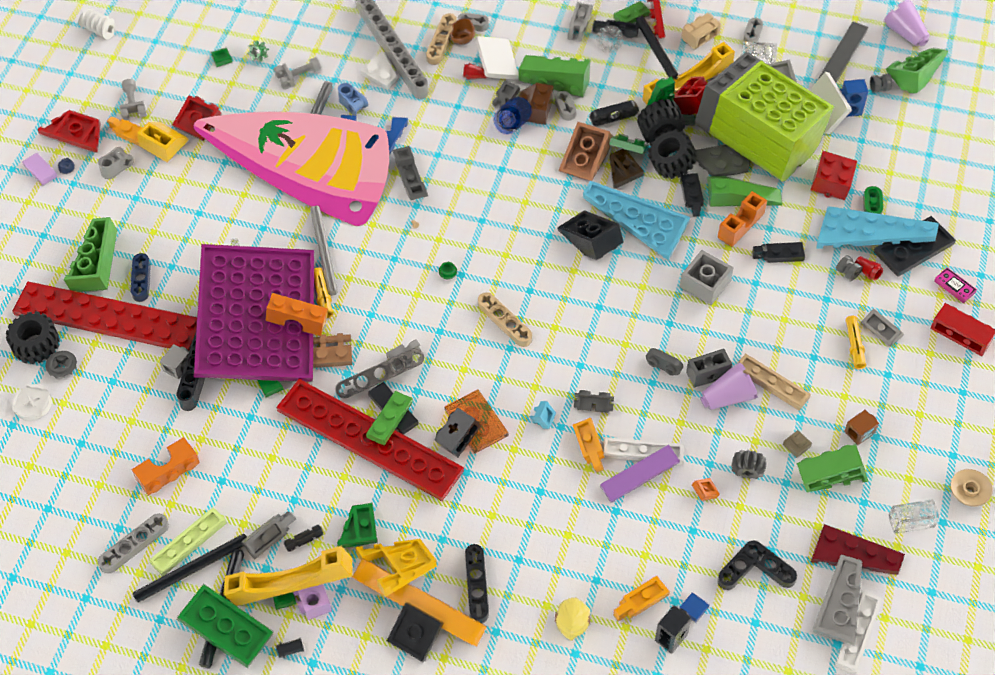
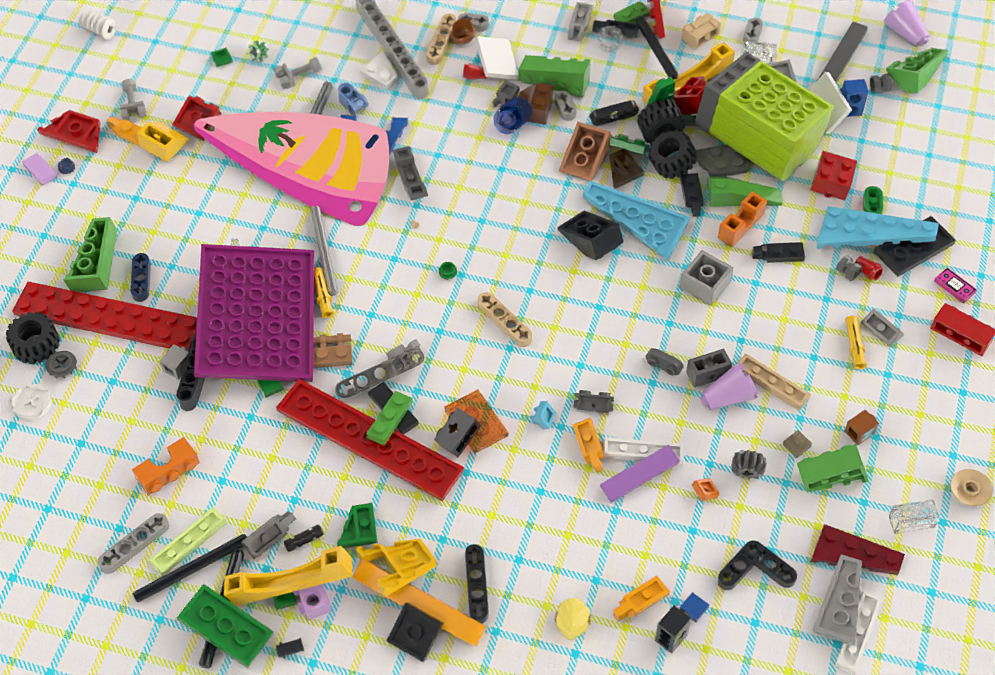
(113, 163): light grey piece -> none
(285, 308): orange arch -> none

